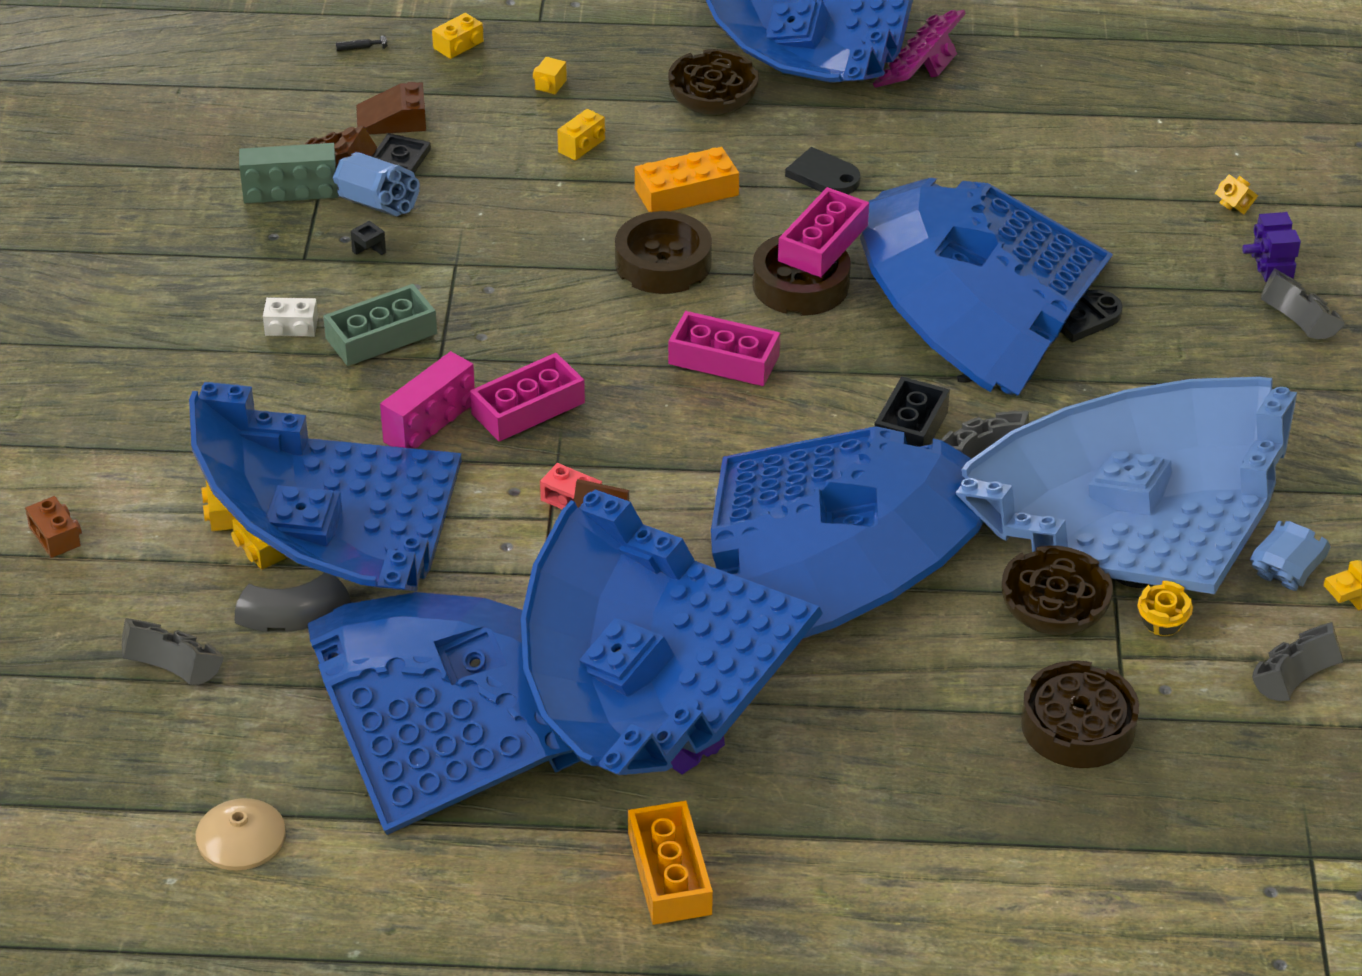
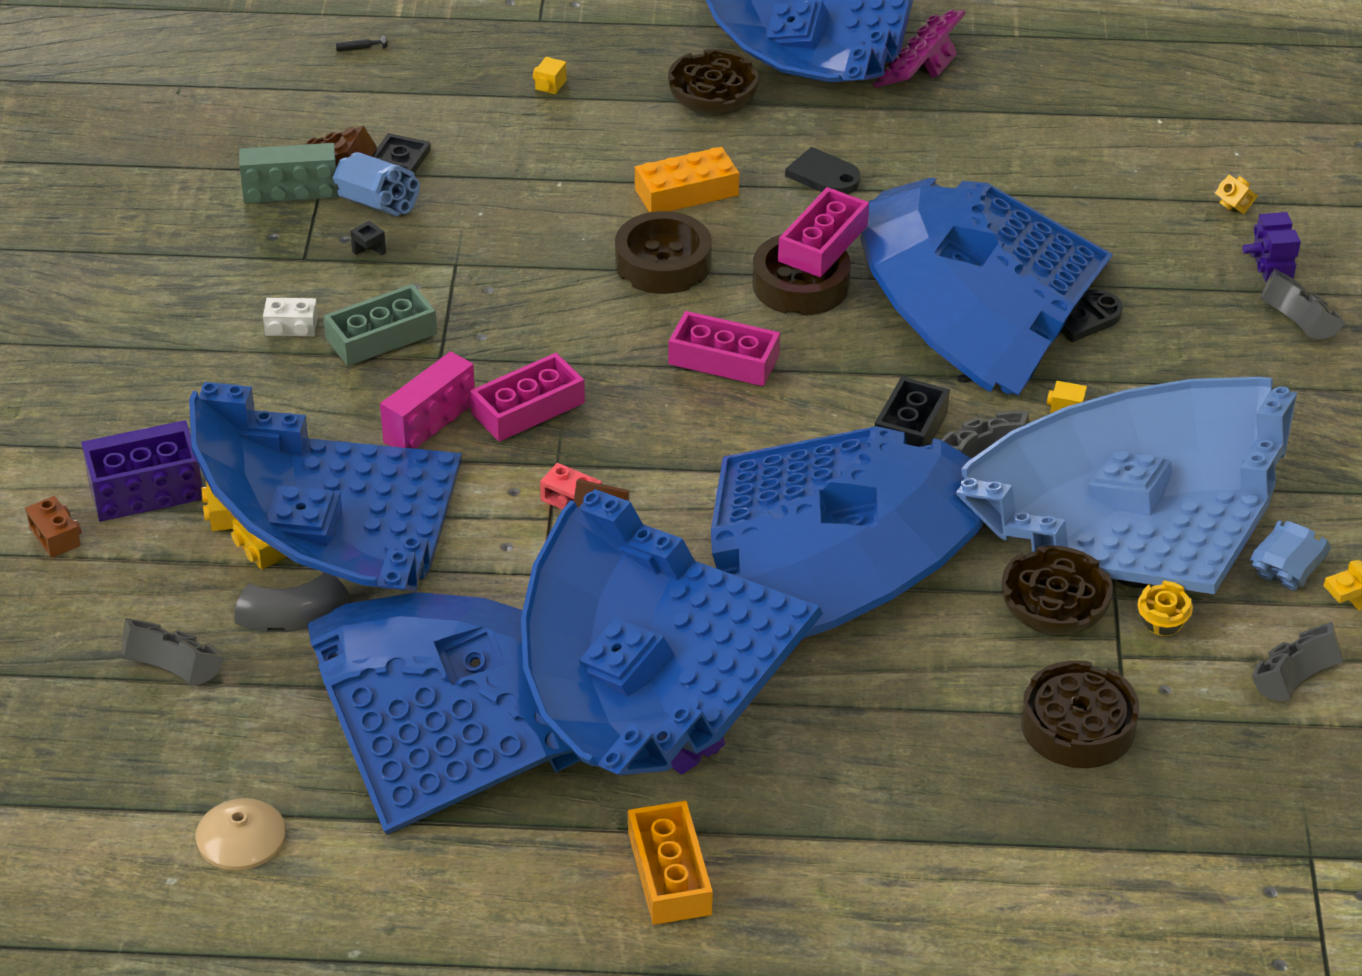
(142, 470): none -> dark purple brick
(394, 110): reddish brown slope -> none
(457, 35): yellow brick -> none
(581, 134): yellow brick -> none
(1065, 395): none -> yellow brick

